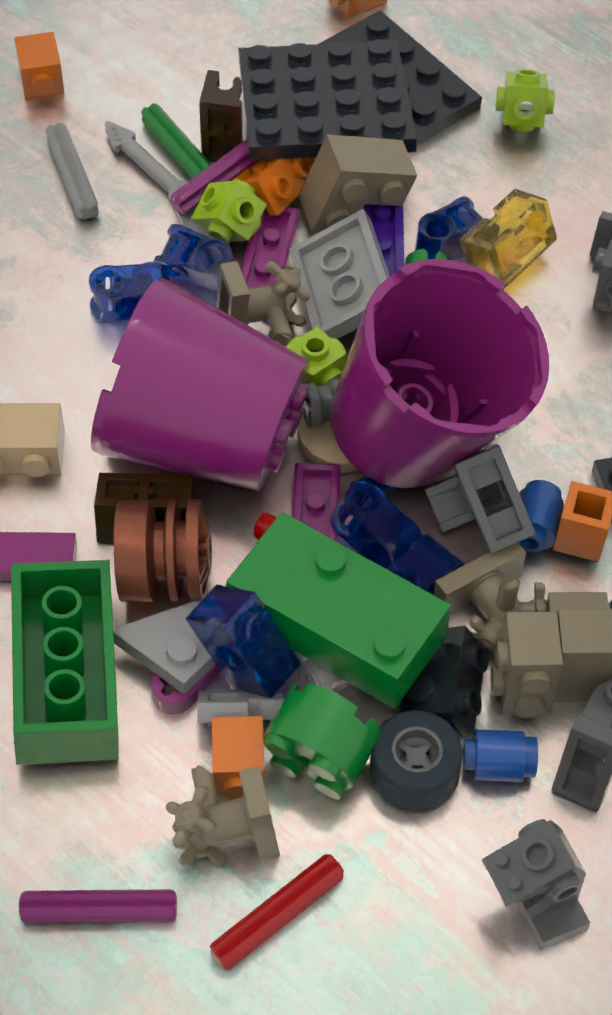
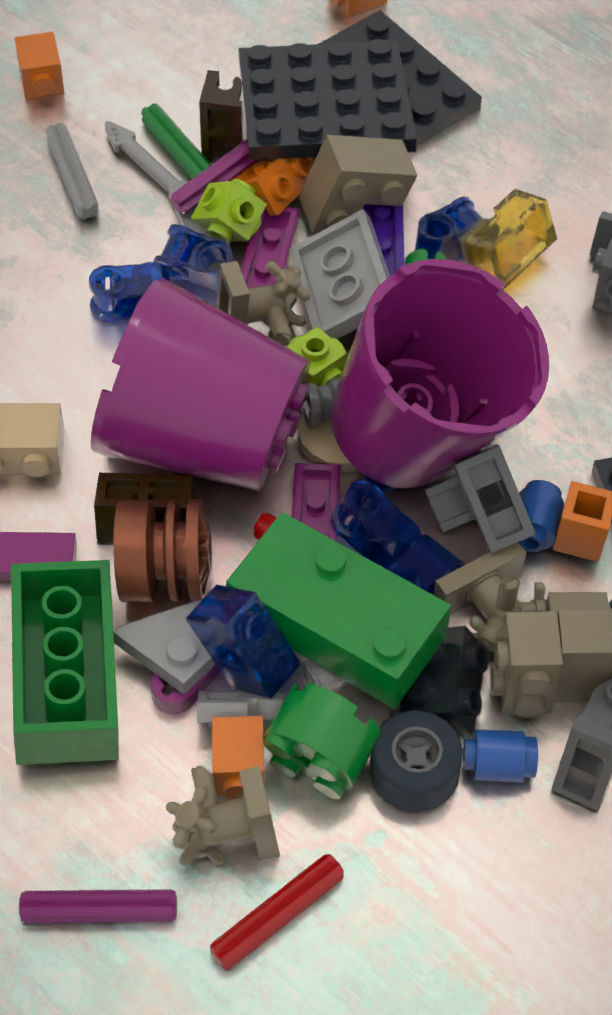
(521, 87): lime brick -> none
(537, 865): dark grey tile -> none

